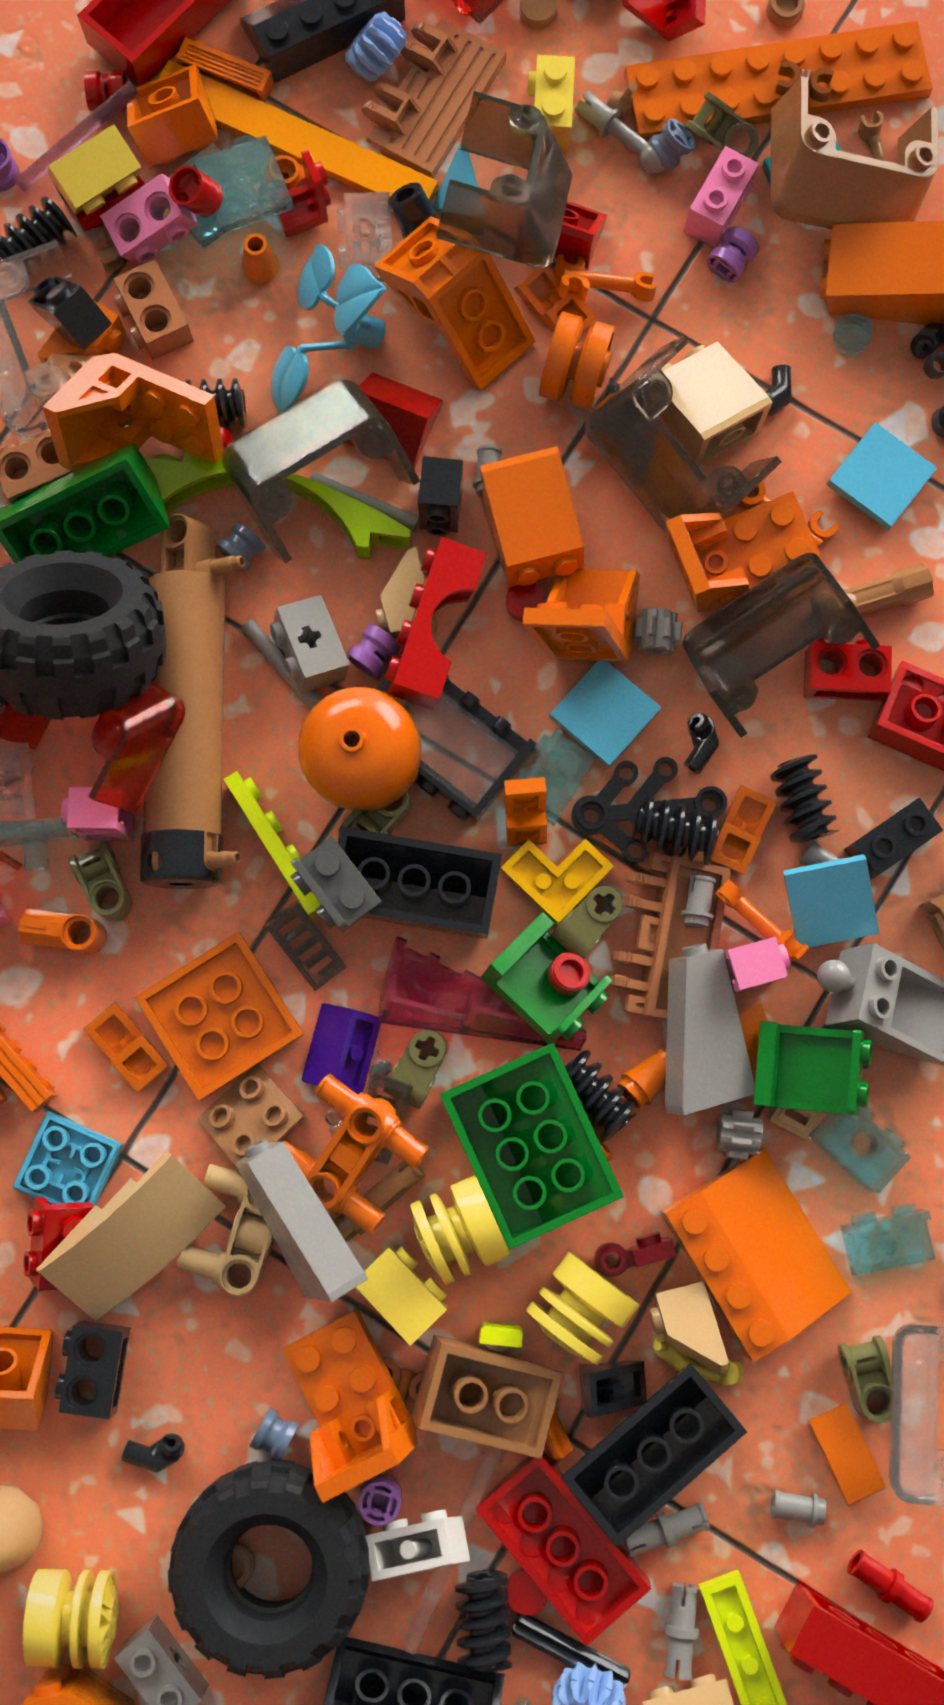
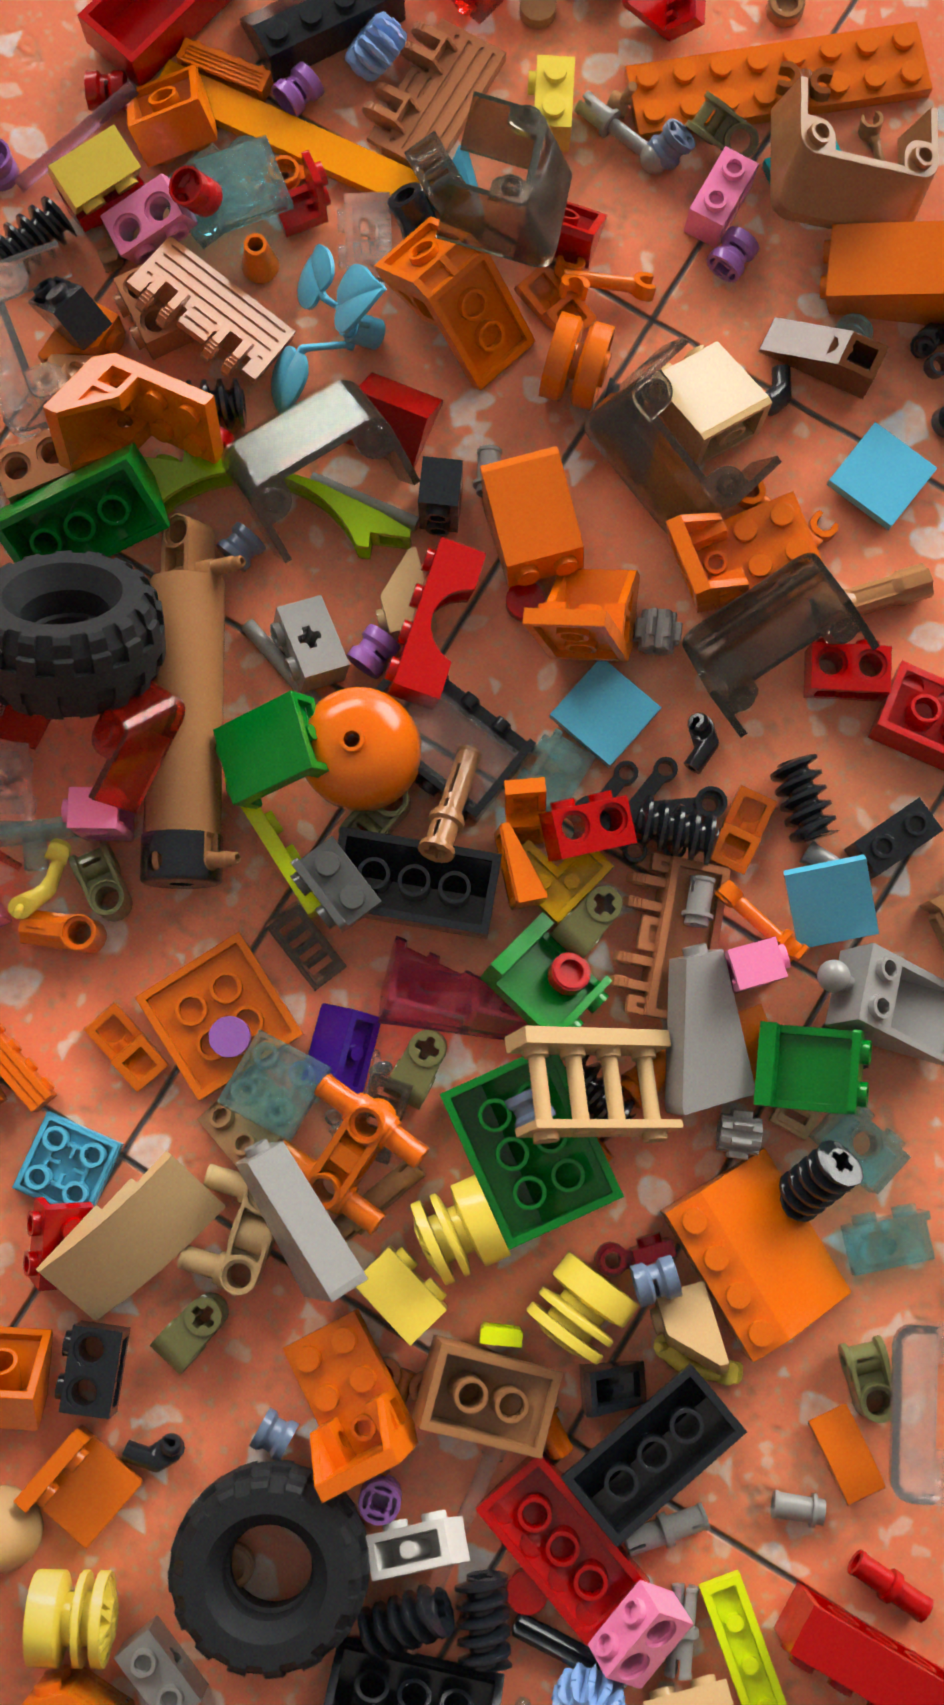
(28, 902): none -> light yellow piece
(81, 1486): none -> orange bracket
(187, 1334): none -> olive piece
(210, 309): none -> hinge
(230, 1036): none -> medium lavender tile
(268, 748): none -> green panel
(274, 1085): none -> clear light blue tile
(297, 89): none -> medium lavender wheel
(406, 1622): none -> black piece
(435, 171): none -> clear smoke slope
(447, 818): none -> medium nougat pin
(519, 876): none -> orange slope
(523, 1108): none -> sand blue wheel
(588, 832): none -> red brick
(608, 1046): none -> tan fence
(640, 1634): none -> bright pink brick
(665, 1277): none -> sand blue wheel
(819, 1181): none -> black piece
(826, 353): none -> reddish brown slope

